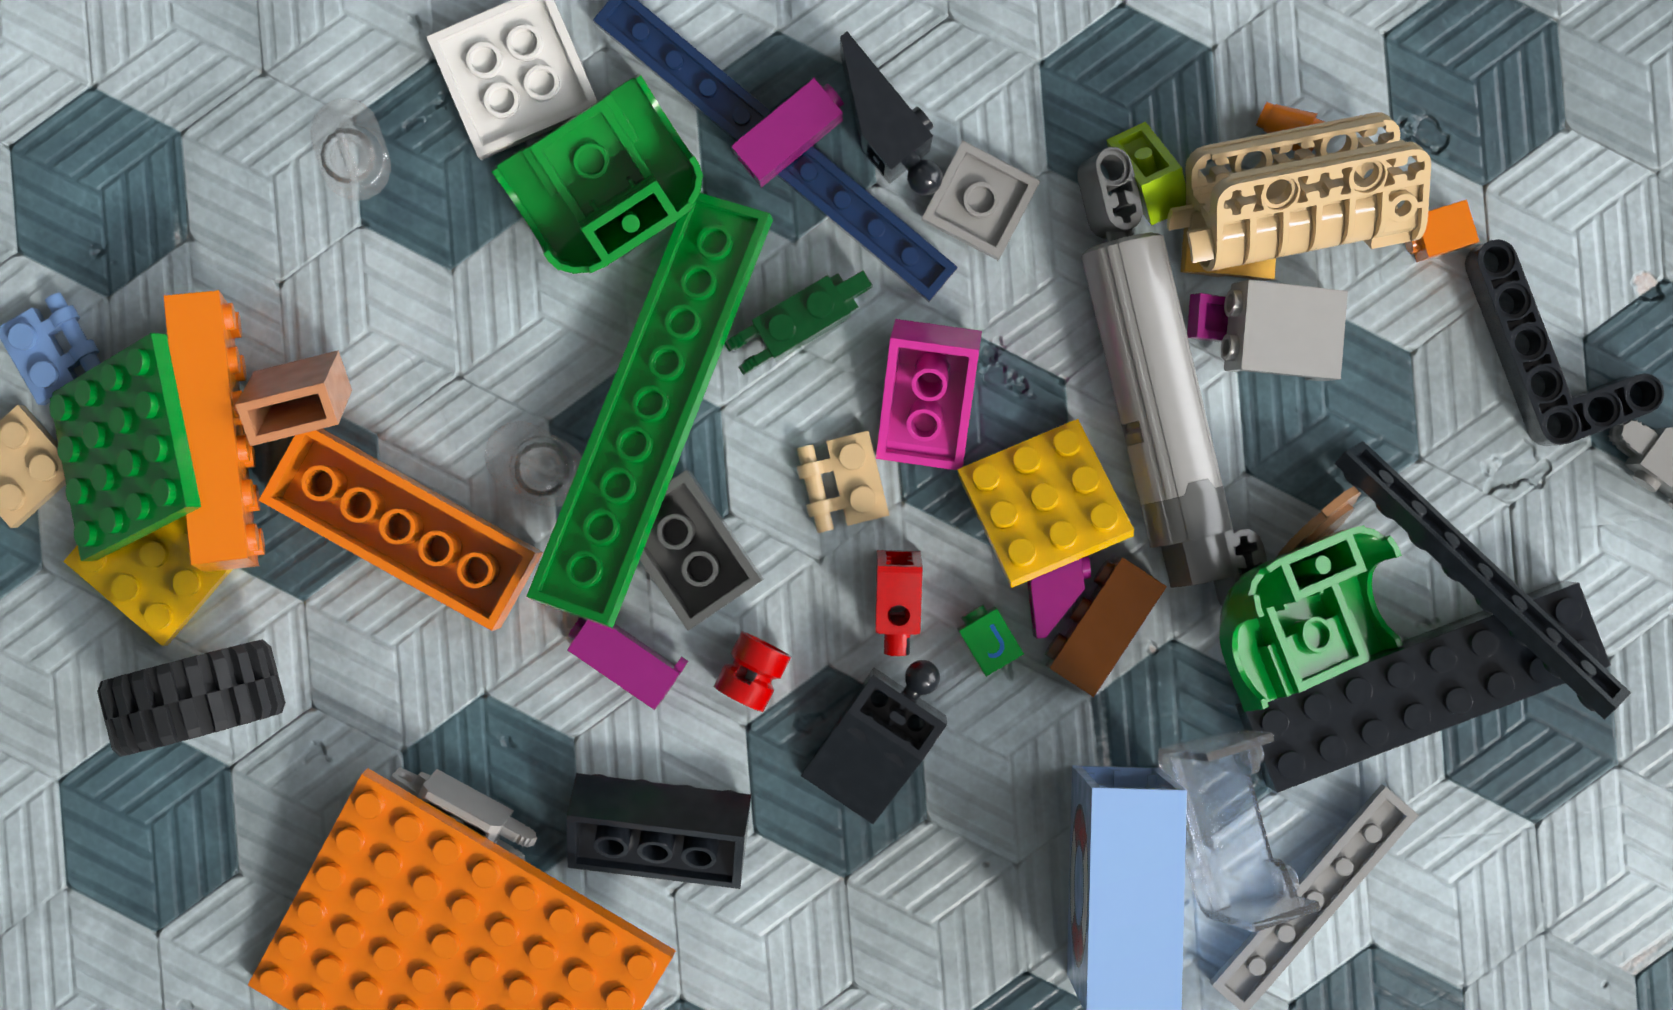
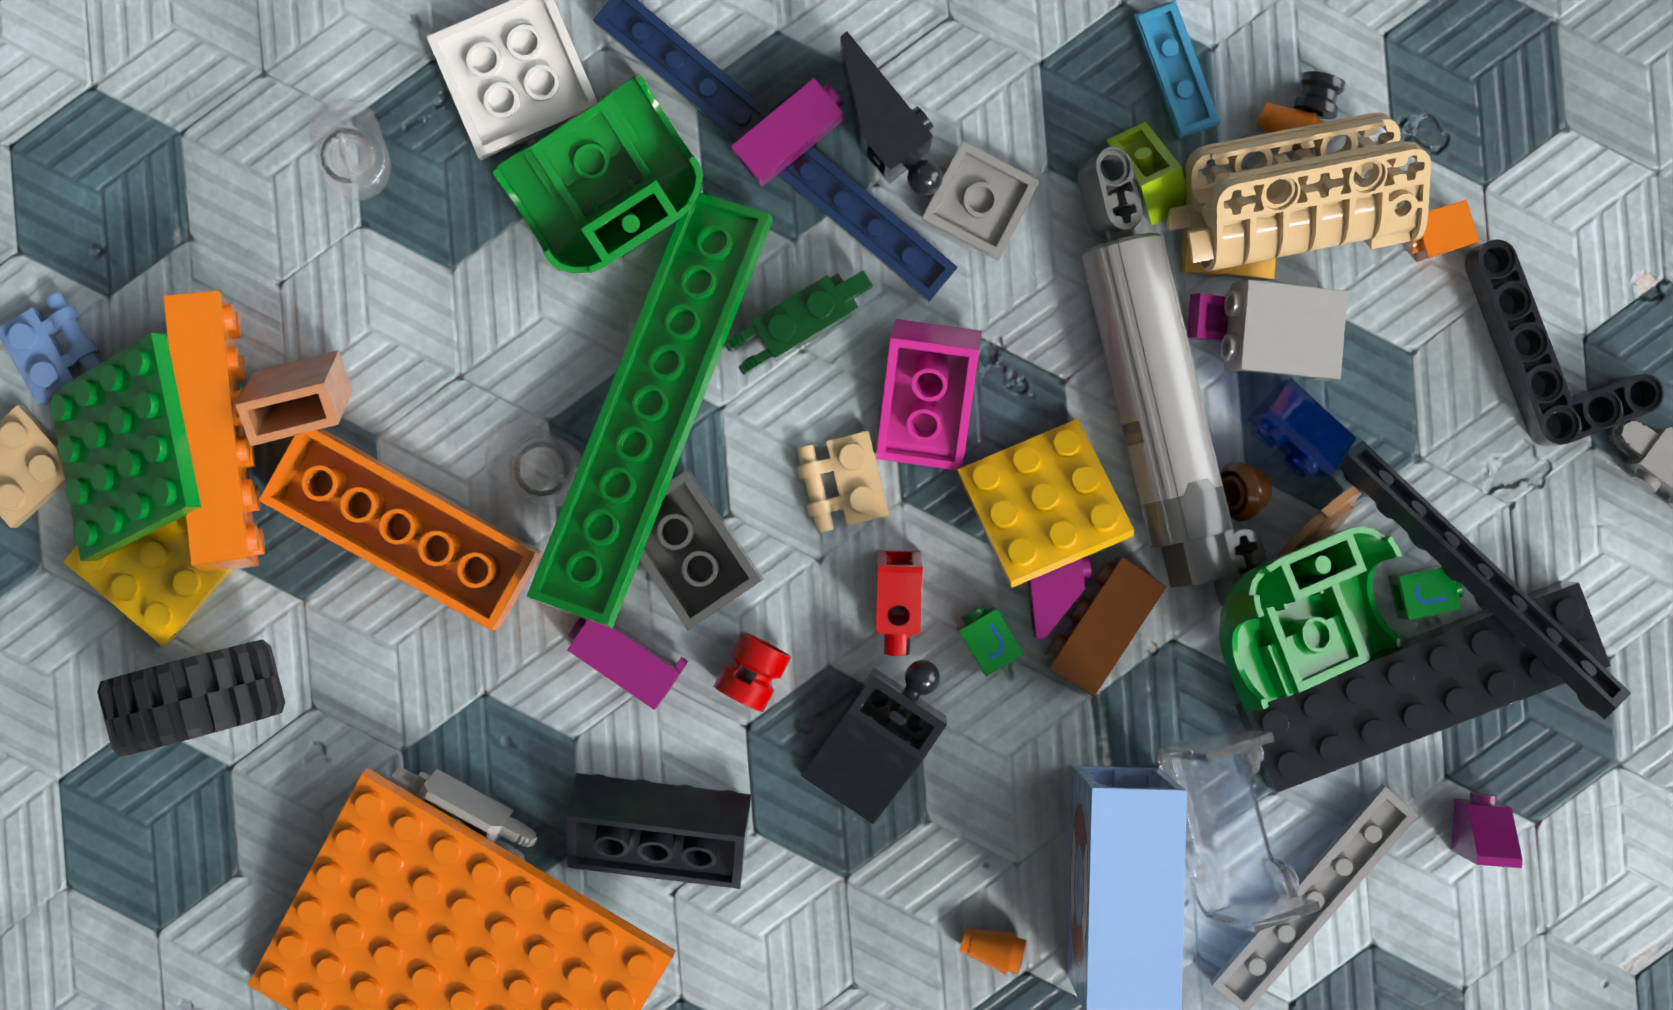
(994, 948): none -> orange cone
(1176, 70): none -> dark azure tile
(1246, 490): none -> reddish brown cone
(1301, 430): none -> clear blue slope
(1320, 94): none -> black wheel
(1424, 592): none -> green brick
(1485, 831): none -> magenta slope

